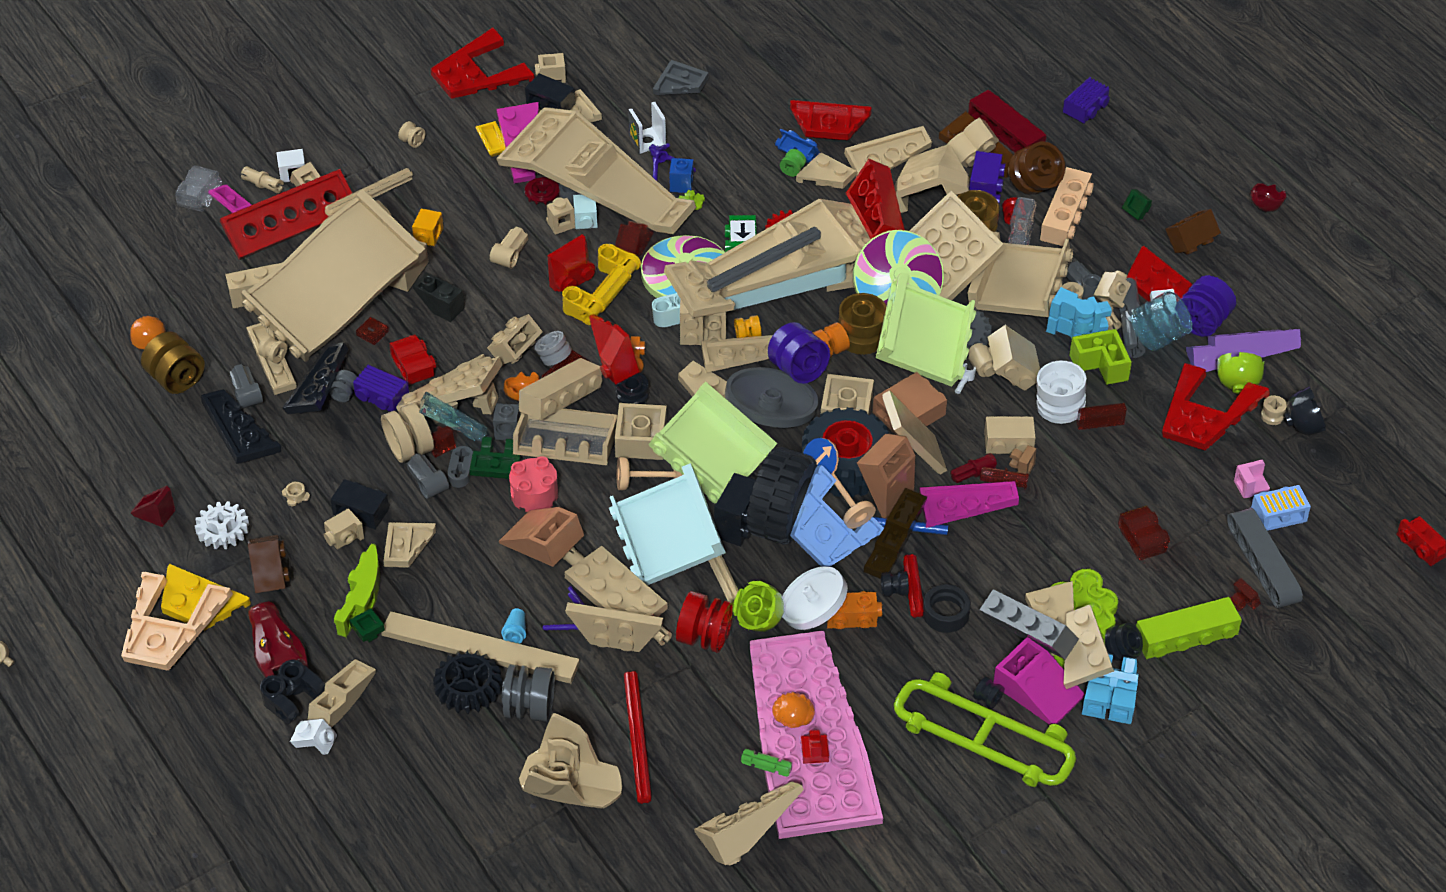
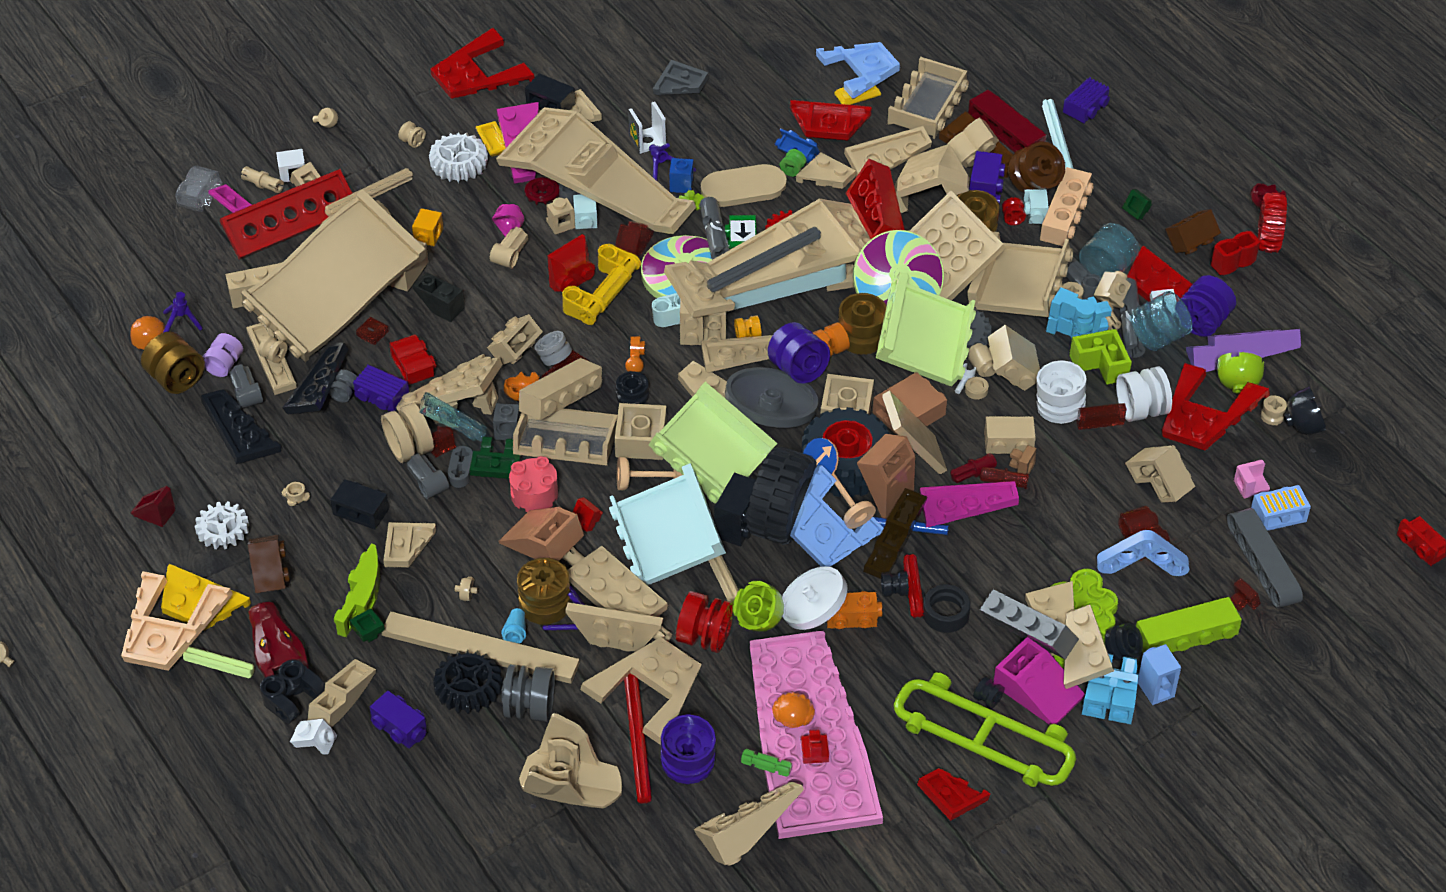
(179, 308): none -> dark purple plant
(219, 662): none -> yellowish green axle
(222, 355): none -> lavender wheel
(327, 117): none -> tan piece
(343, 529): tan brick -> none
(398, 719): none -> dark purple brick
(458, 157): none -> white gear
(466, 589): none -> tan piece
(508, 217): none -> dark pink piece
(543, 590): none -> pearl gold wheel
(551, 66): tan brick -> none
(587, 514): none -> red tile
(614, 350): red wedge -> none
(660, 667): none -> tan wing
(688, 749): none -> dark purple wheel
(713, 227): none -> dark grey piece
(744, 184): none -> tan tile
(845, 98): none -> yellow tile
(869, 61): none -> light blue wing
(929, 97): none -> tan window
(951, 793): none -> red wing
(976, 388): none -> tan tile
(1022, 221): clear brick -> none
(1035, 205): none -> light aqua brick
(1056, 130): none -> light aqua axle
(1109, 250): none -> clear light blue wheel
(1143, 544): none -> light blue beam
(1144, 393): none -> white wheel
(1159, 674): none -> light blue brick
(1164, 470): none -> tan brick
(1235, 253): none -> red brick
(1272, 222): none -> red gear

